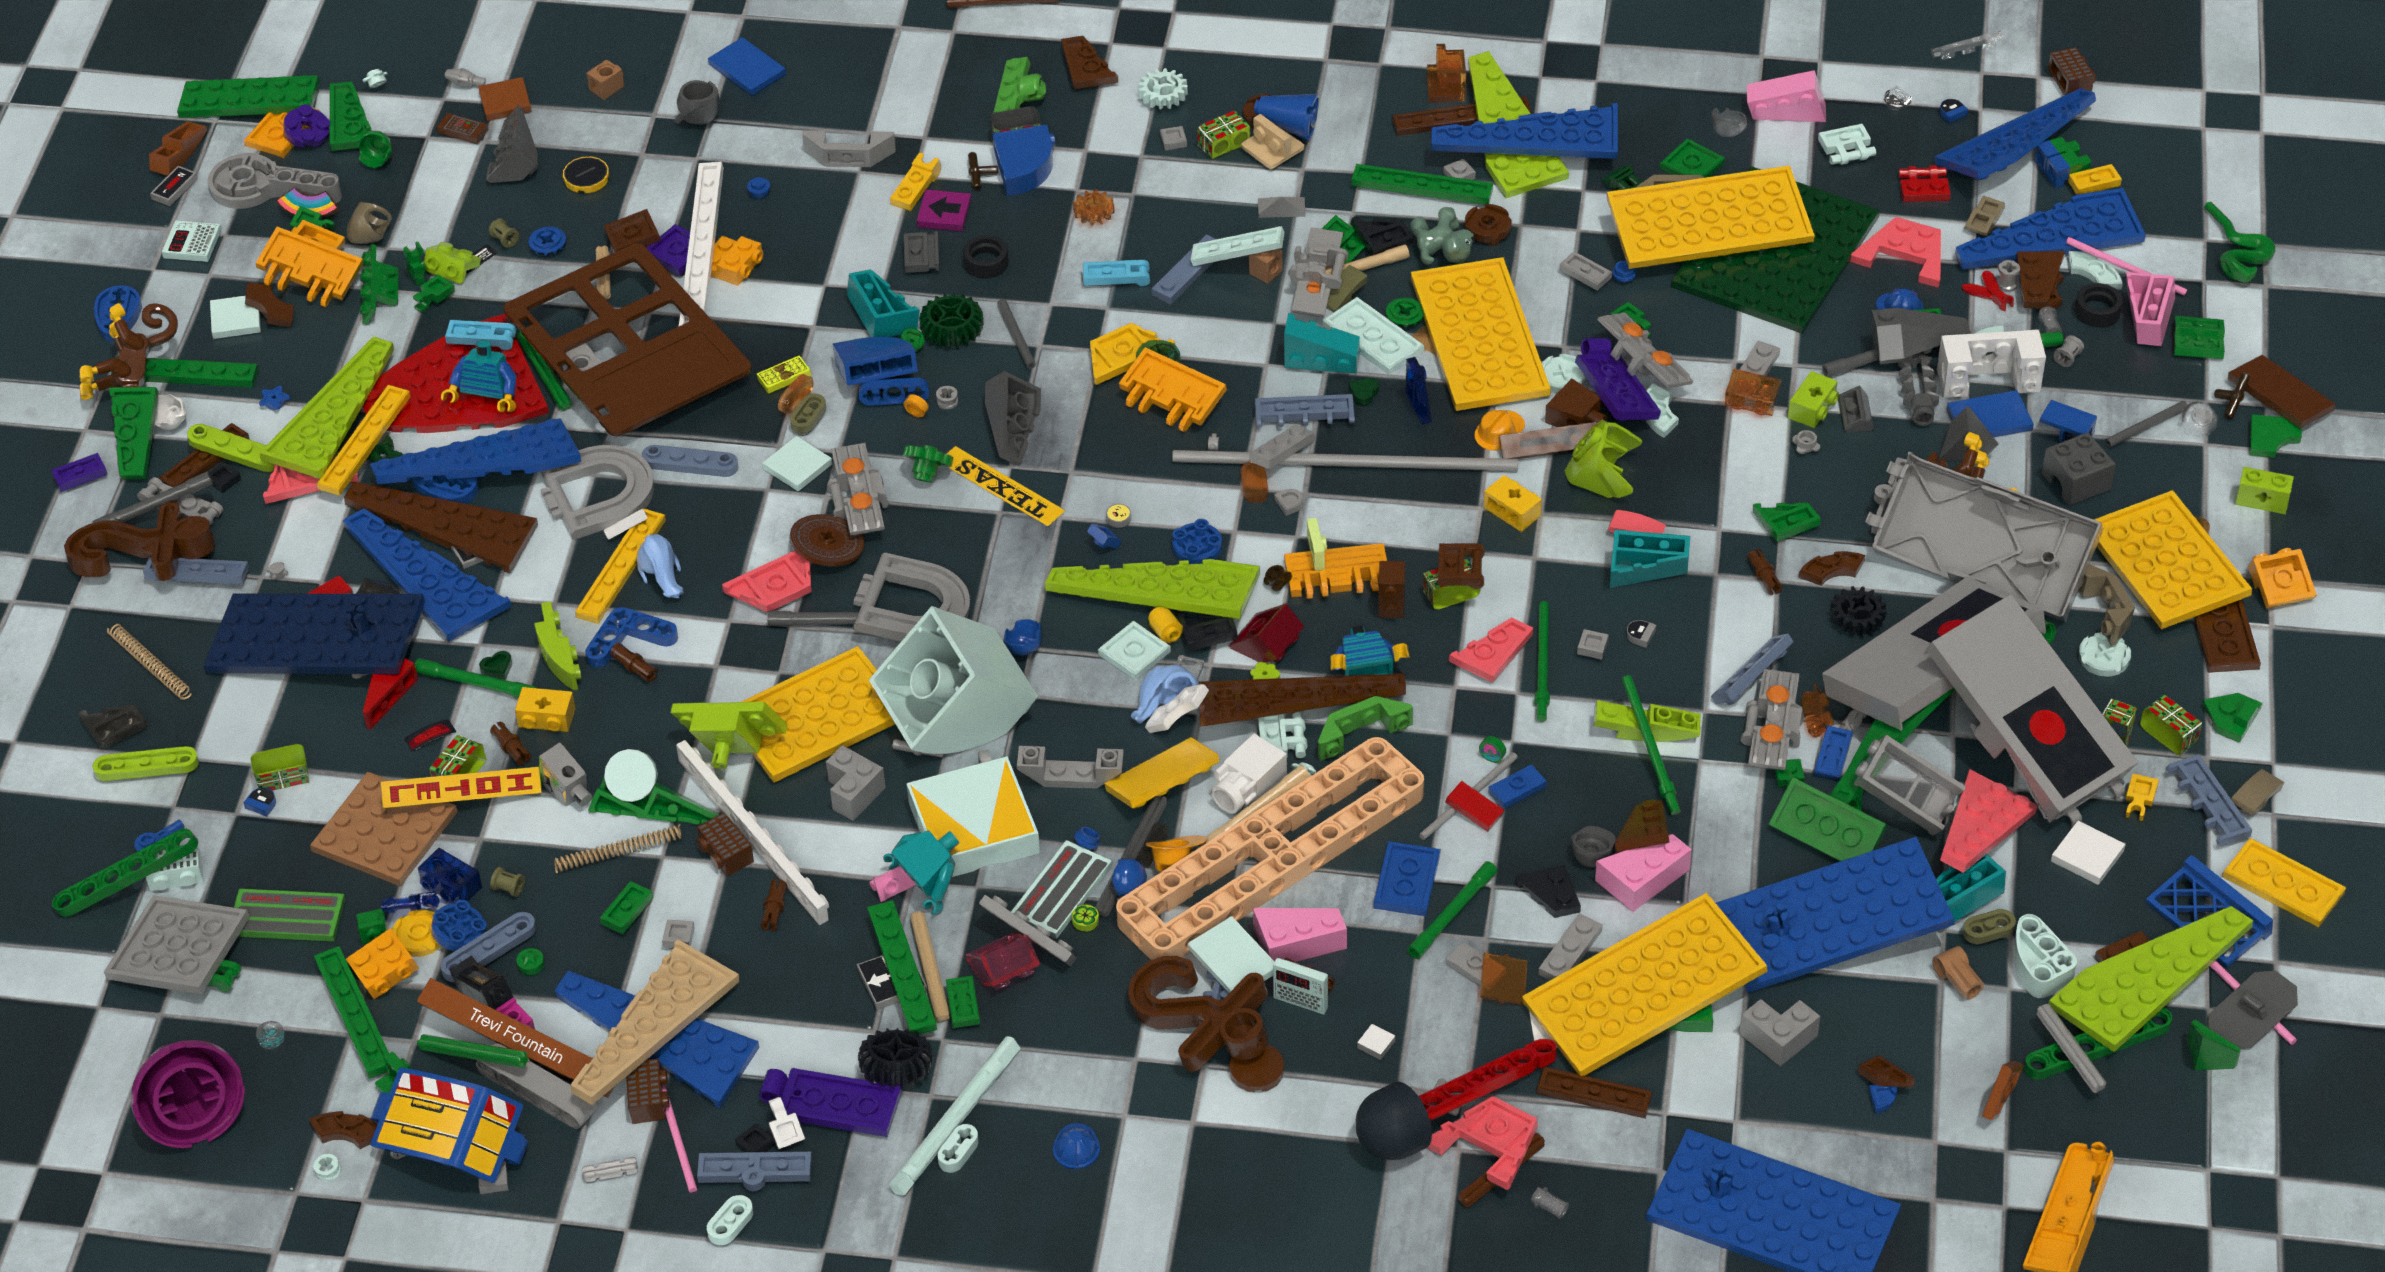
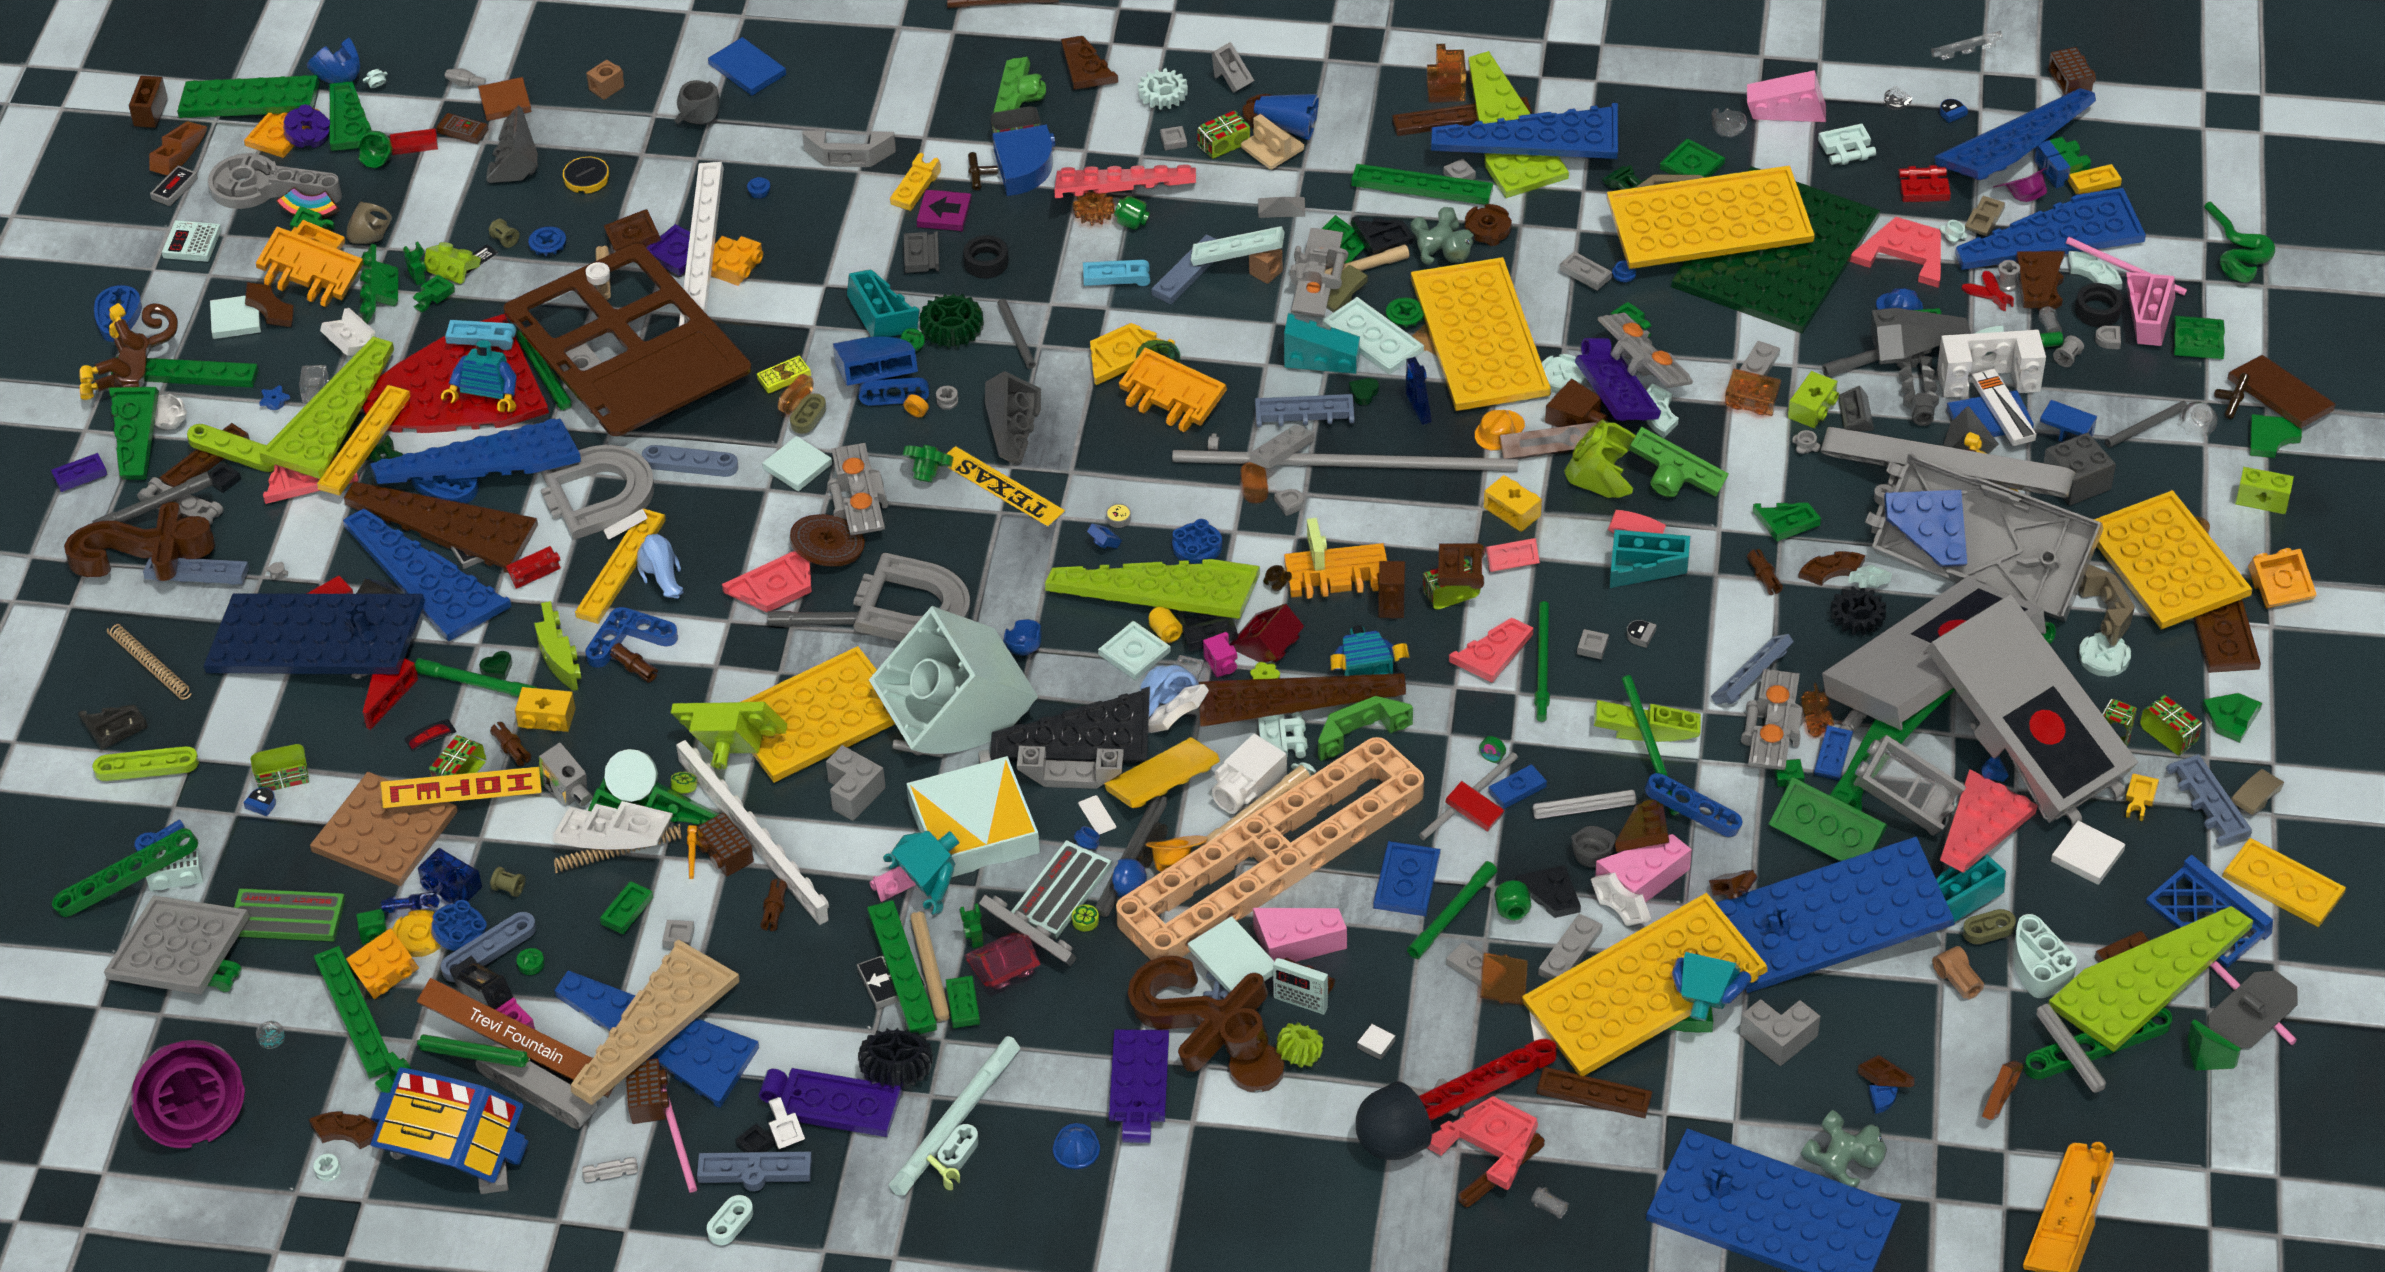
(148, 101): none -> reddish brown brick
(312, 381): none -> clear brick
(336, 67): none -> blue hair
(349, 333): none -> white bracket
(414, 141): none -> red tile
(533, 566): none -> red hinge
(597, 273): none -> white tile
(612, 828): none -> white slope
(683, 782): none -> lime tile
(691, 842): none -> light orange piece
(950, 1173): none -> yellowish green hand
(972, 926): none -> green plate
(1081, 730): none -> black wing
(1097, 814): none -> white sticker
(1118, 179): none -> coral wing
(1131, 212): none -> green head
(1139, 1081): none -> dark purple hinge
(1220, 654): none -> dark pink brick
(1230, 65): none -> light grey slope
(1299, 1044): none -> lime gear
(1512, 554): none -> coral plate
(1512, 900): none -> green head
(1584, 804): none -> light grey axle
(1627, 904): none -> white tile
(1676, 466): none -> bright green plate
(1691, 808): none -> blue beam
(1709, 981): none -> teal torso
(1733, 883): none -> reddish brown piece
(1865, 1148): none -> sand green animal
(1870, 576): none -> light aqua plate
(1931, 523): none -> plate
(1953, 231): none -> light aqua plate
(1994, 770): none -> blue tile
(1997, 469): none -> light grey beam
(2003, 407): none -> white tile
(2027, 188): none -> magenta piece
(2108, 337): none -> light grey tile

